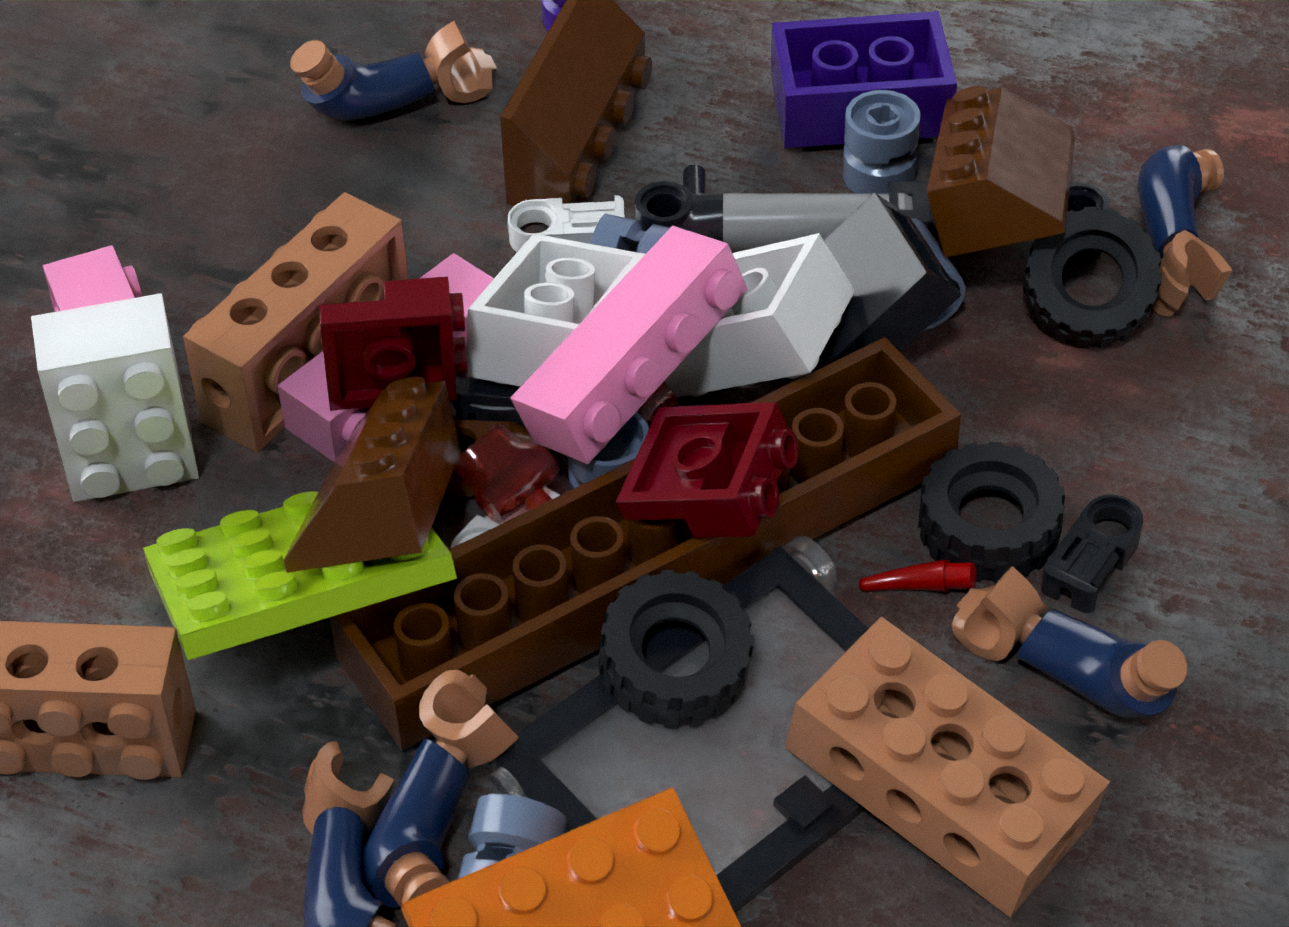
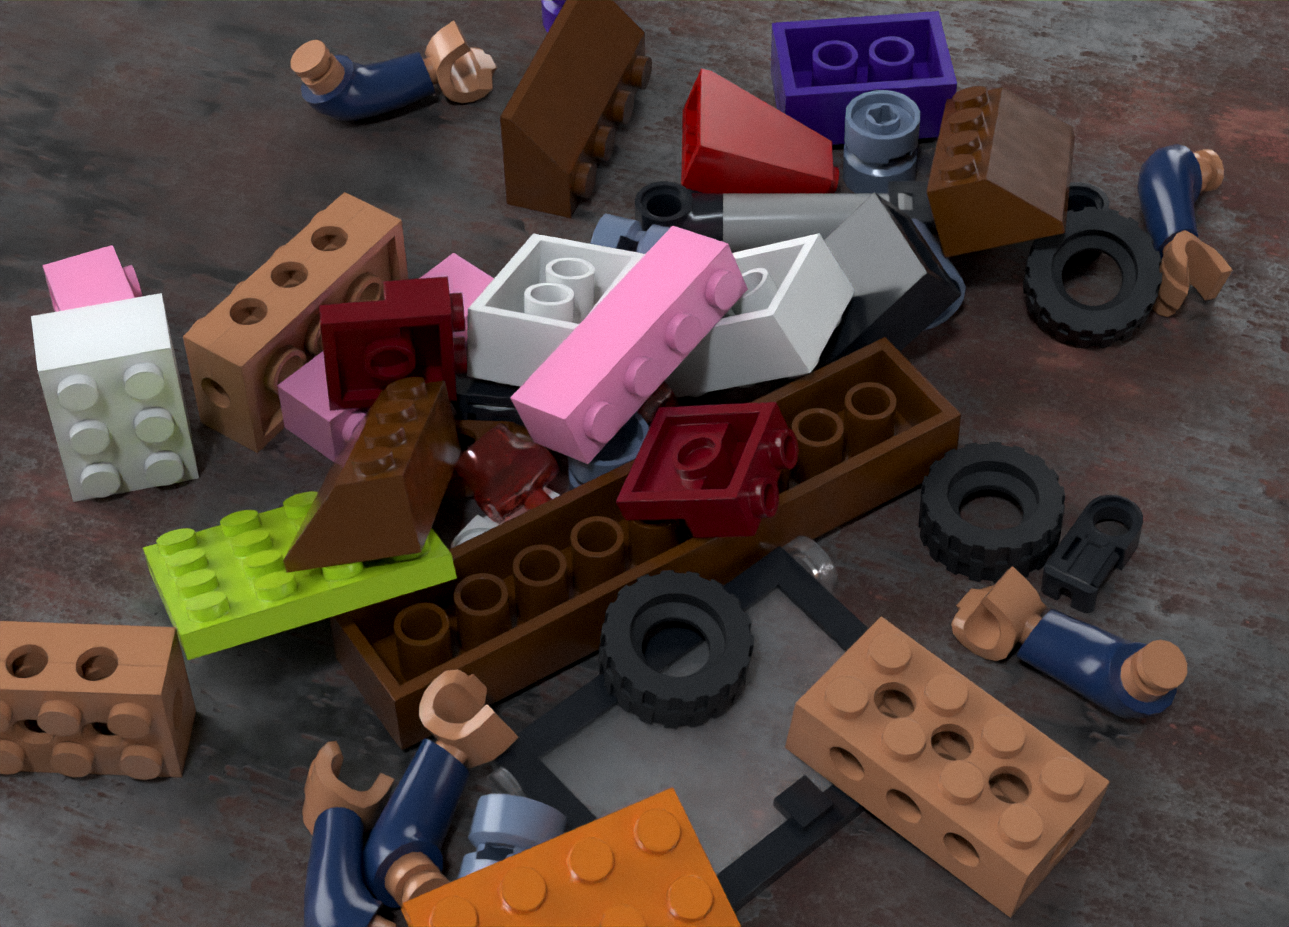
(565, 221): white piece -> none
(749, 146): none -> red slope
(927, 576): red helmet -> none

